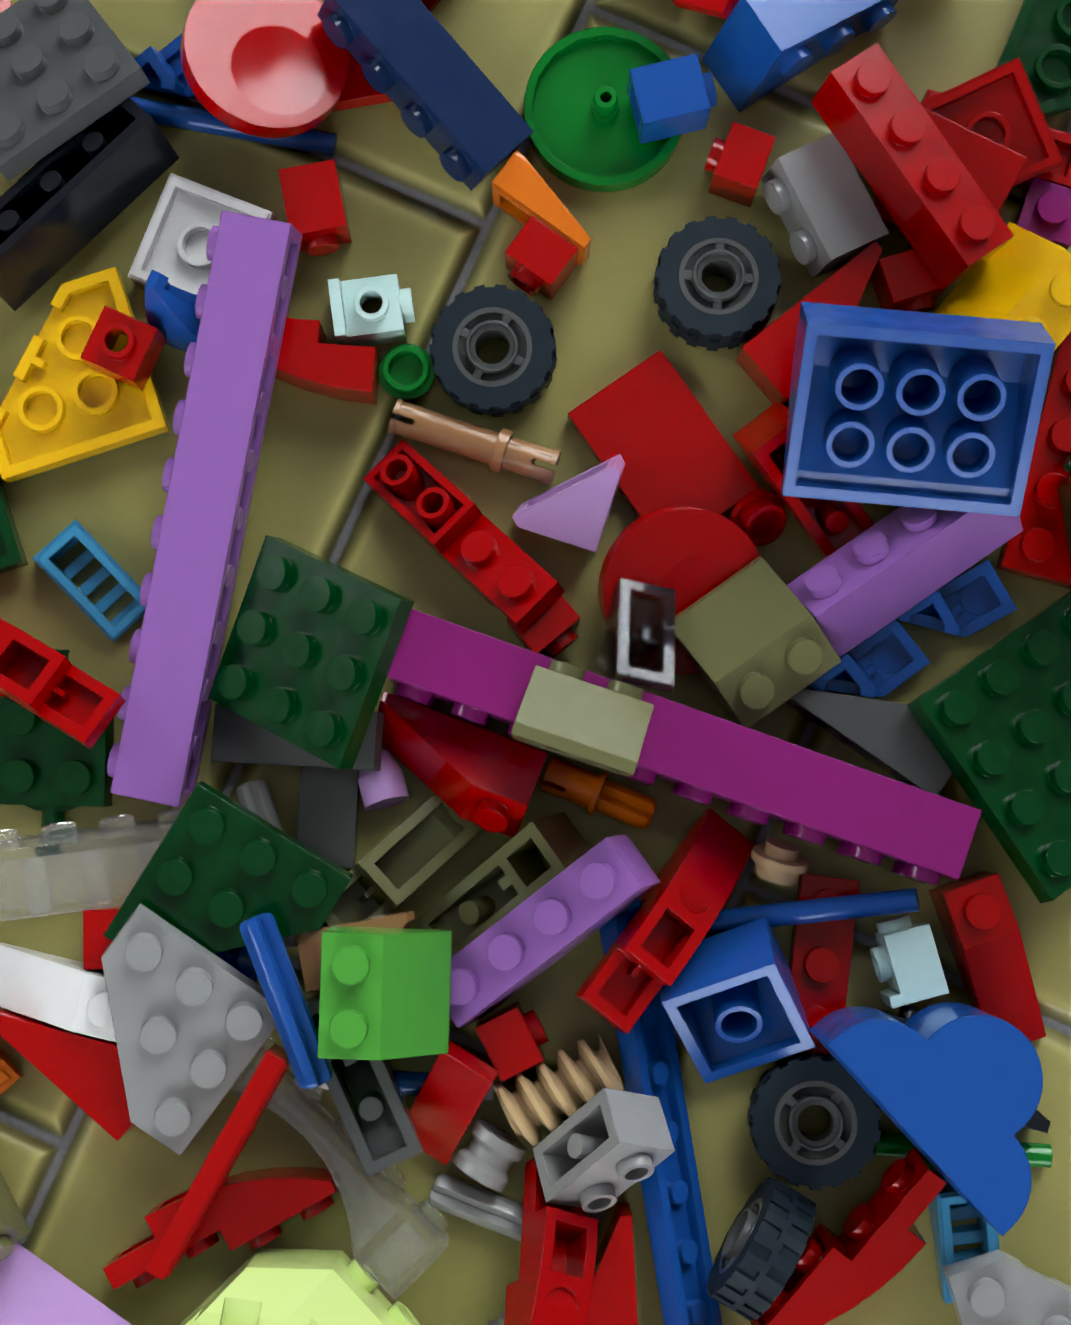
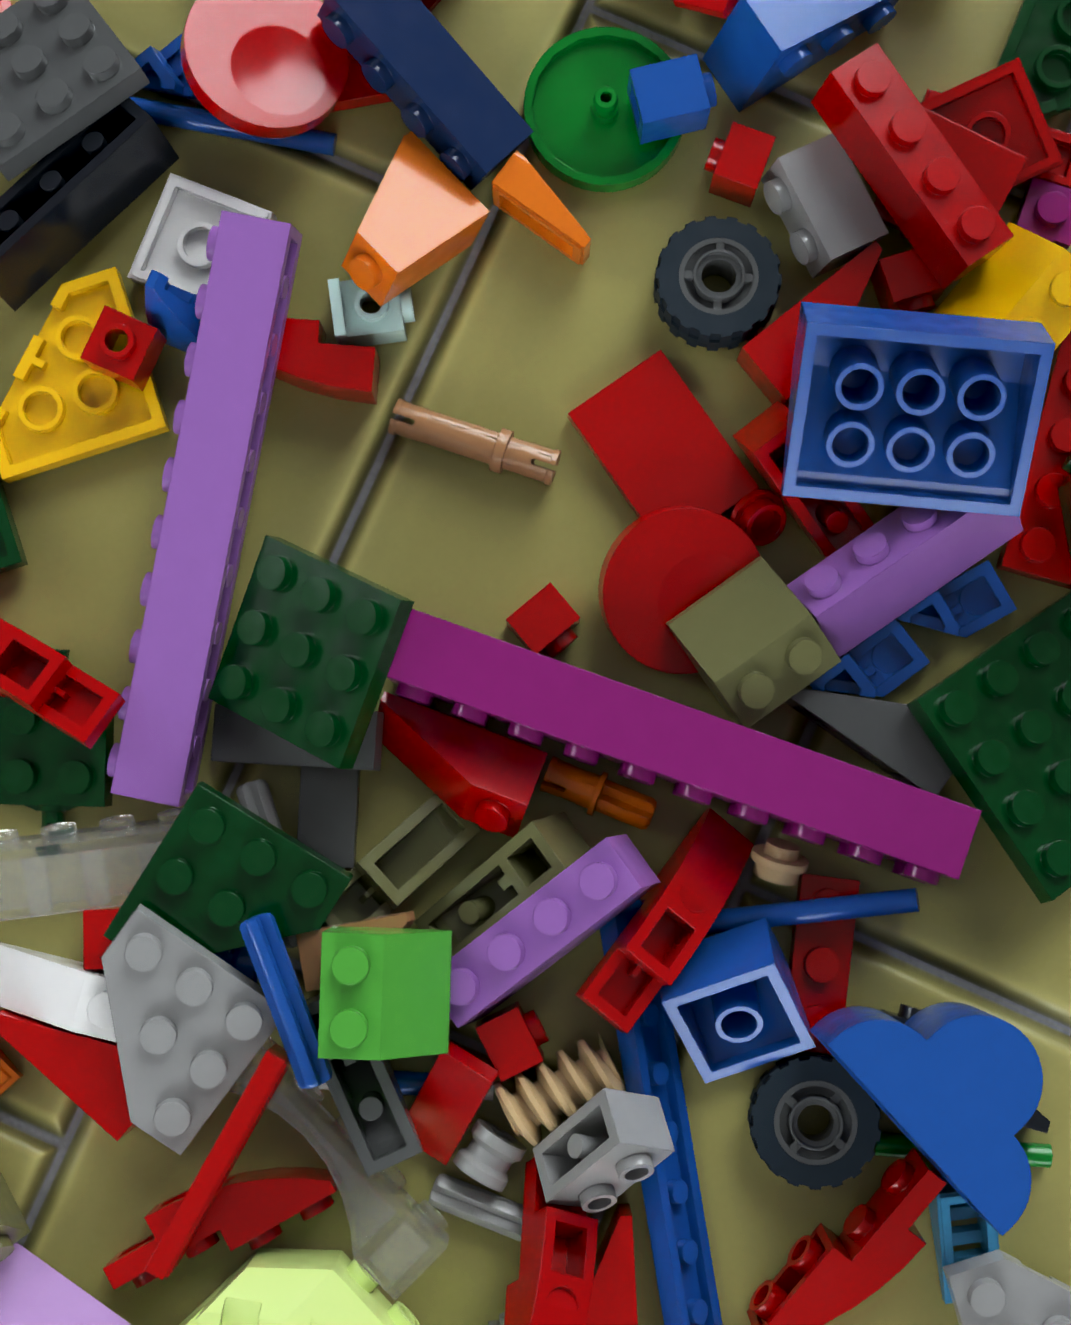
(59, 546): dark azure slope -> none
(316, 206): red brick -> none
(383, 787): lavender hose -> none
(406, 372): green plate -> none
(412, 224): none -> slope
(463, 535): red slope -> none
(485, 316): black wheel -> none
(540, 259): red plate -> none
(576, 508): lavender slope -> none
(583, 718): slope -> none
(640, 636): clear smoke slope -> none
(761, 1249): black wheel -> none
(907, 961): light aqua brick -> none
(989, 950): red slope -> none

